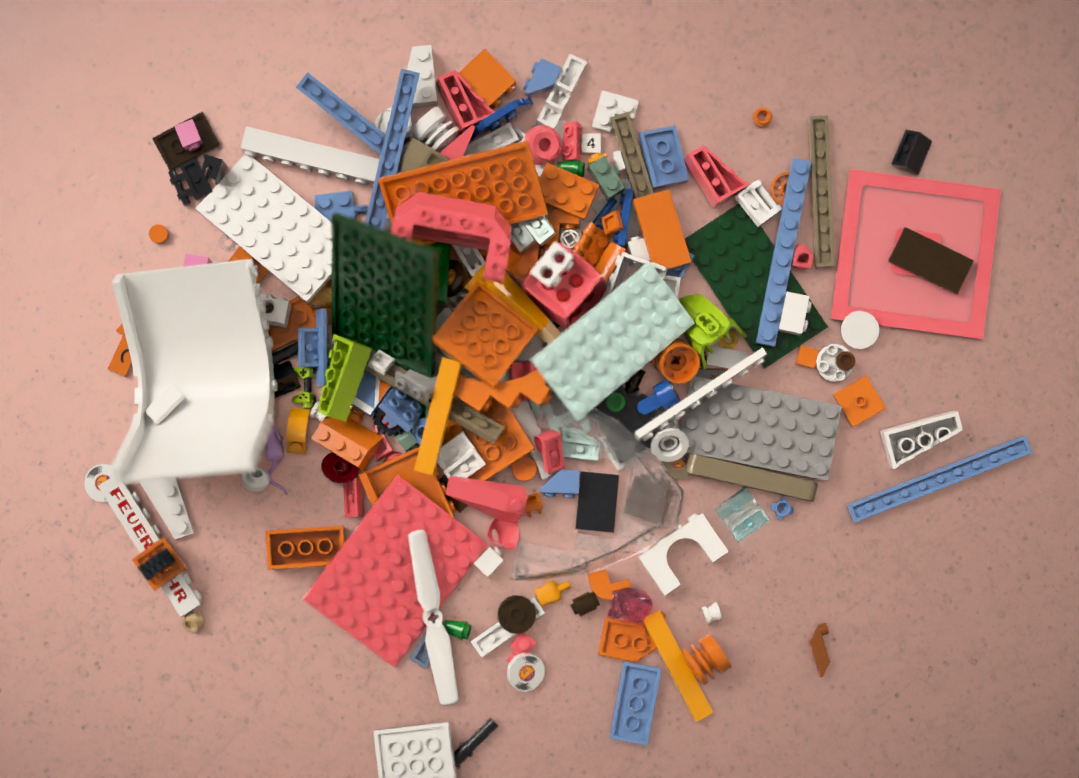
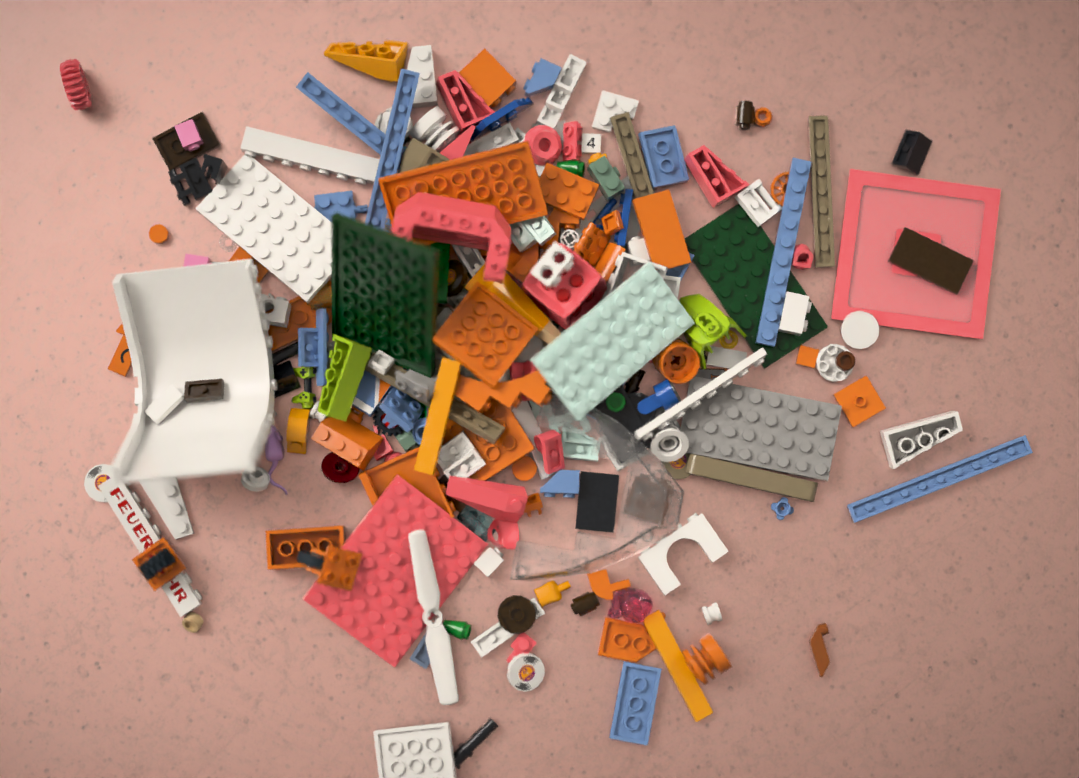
(75, 84): none -> coral gear
(204, 390): none -> dark brown plate
(337, 566): none -> orange plate
(353, 498): coral plate -> none
(377, 60): none -> light orange wedge
(476, 521): none -> clear light blue slope
(618, 161): white tile -> none
(741, 514): clear light blue slope -> none
(744, 115): none -> dark brown brick

